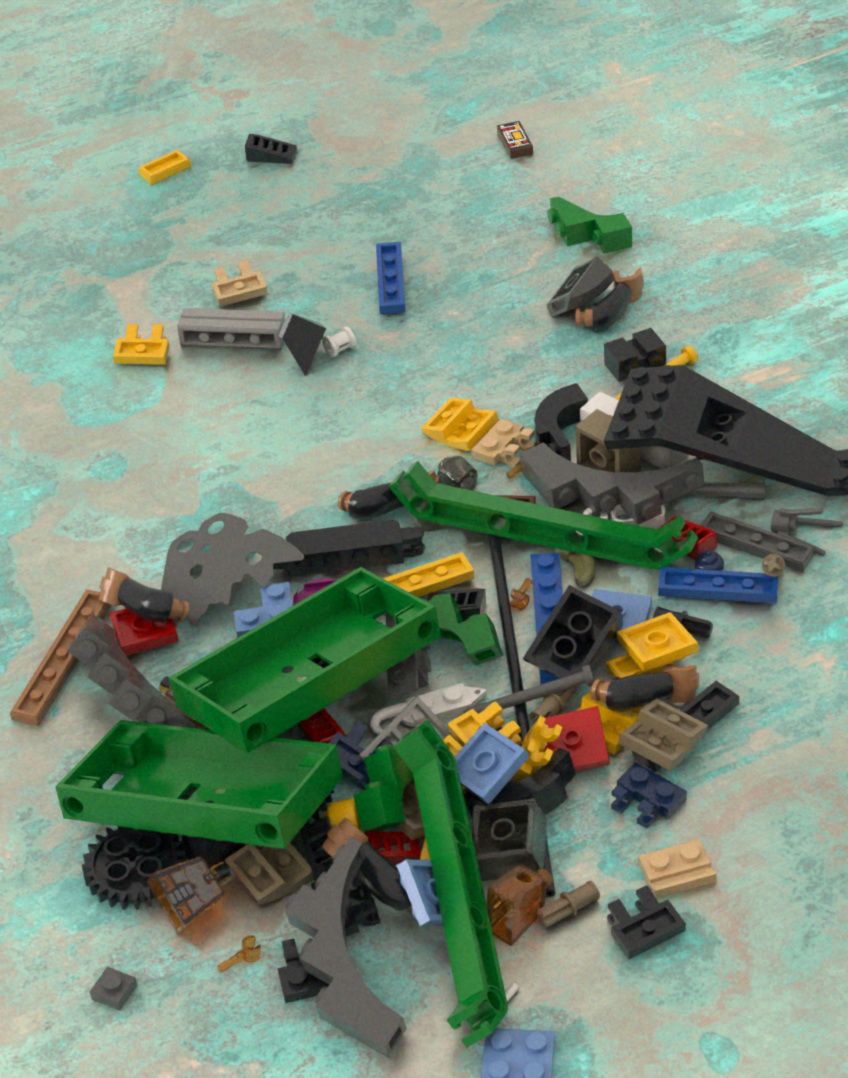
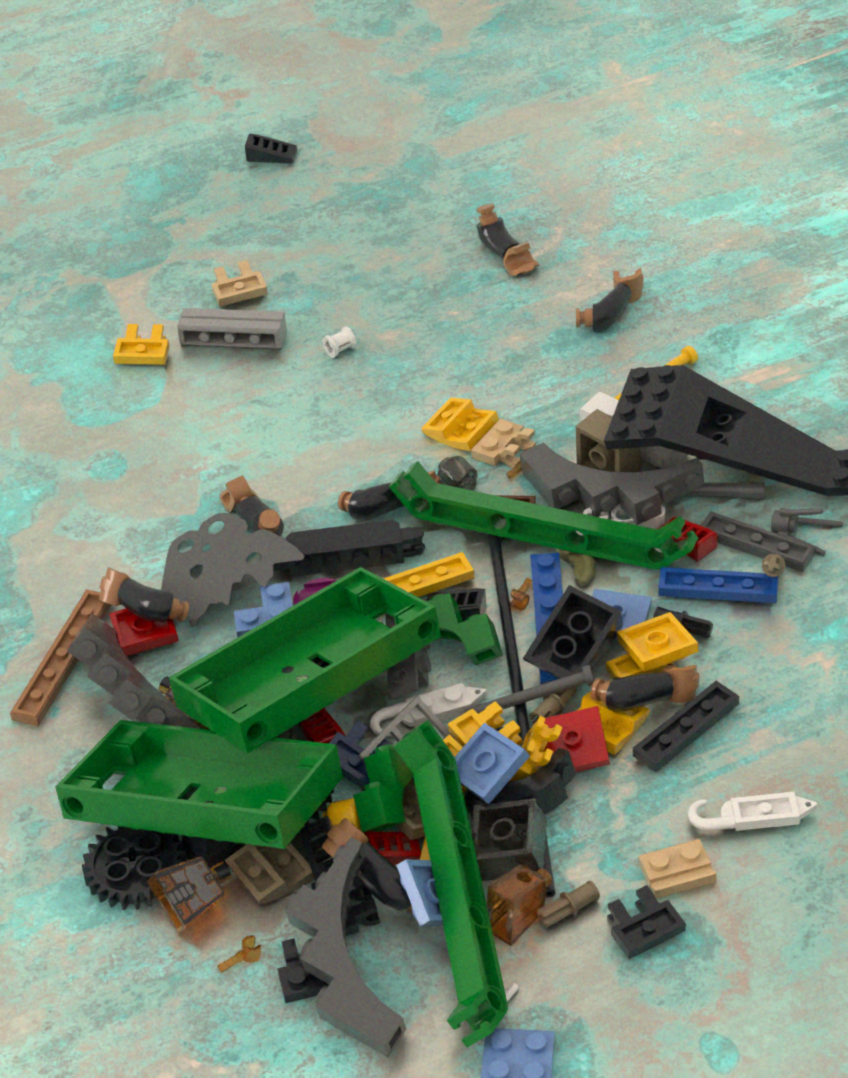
(113, 988): dark grey plate -> none
(164, 167): yellow tile -> none
(249, 507): none -> piece
(302, 339): black slope -> none
(390, 278): blue plate -> none
(497, 239): none -> piece
(515, 139): tile -> none
(555, 414): black arch -> none
(579, 226): green arch -> none
(581, 286): dark grey slope -> none
(642, 350): black brick -> none
(651, 790): dark blue plate -> none
(663, 734): dark tan slope -> none
(709, 561): dark blue plate -> none
(754, 812): none -> white plate

